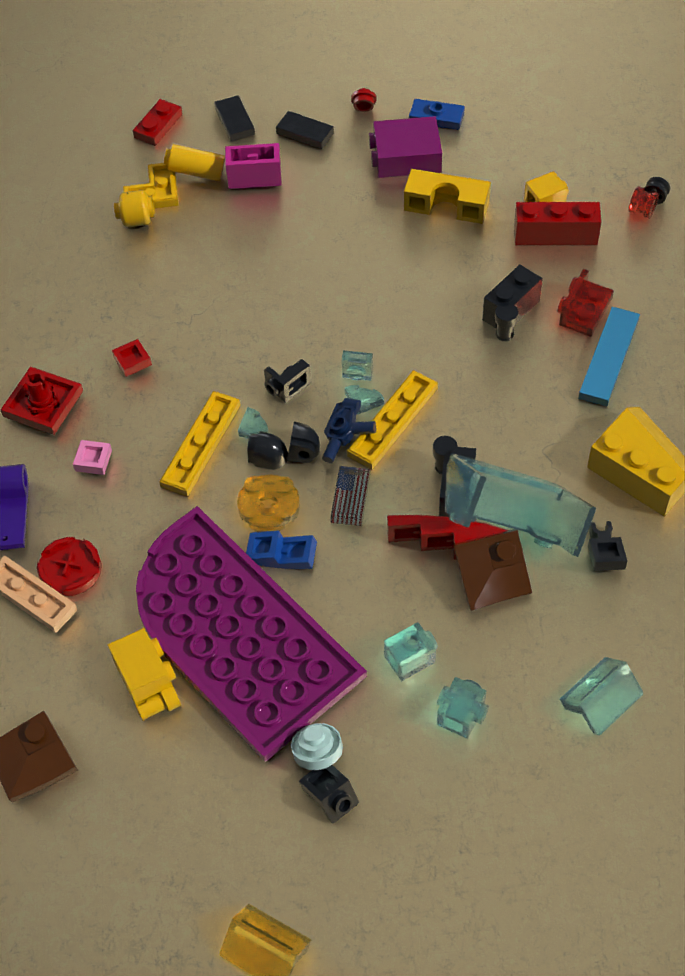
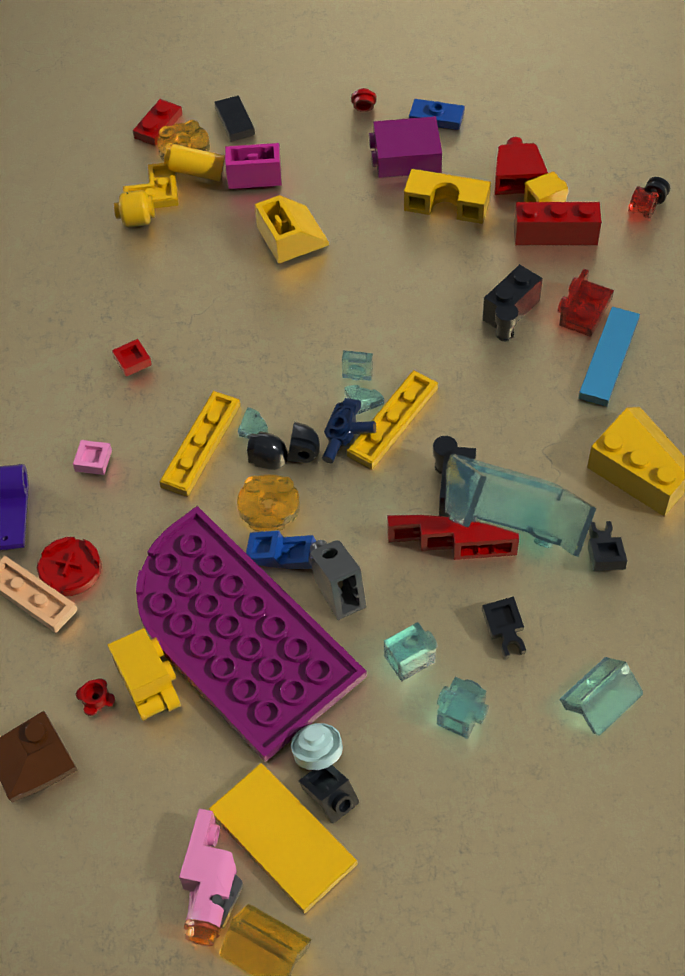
(38, 386): red plate -> none
(92, 688): none -> red plate
(180, 133): none -> clear yellow plate
(212, 878): none -> bright pink plate
(283, 838): none -> yellow tile
(288, 228): none -> yellow slope
(290, 382): black bracket -> none
(305, 129): black tile -> none
(334, 564): none -> dark grey torso
(350, 496): clear smoke tile -> none
(492, 568): reddish brown plate -> none
(504, 621): none -> black plate
(516, 166): none -> red torso

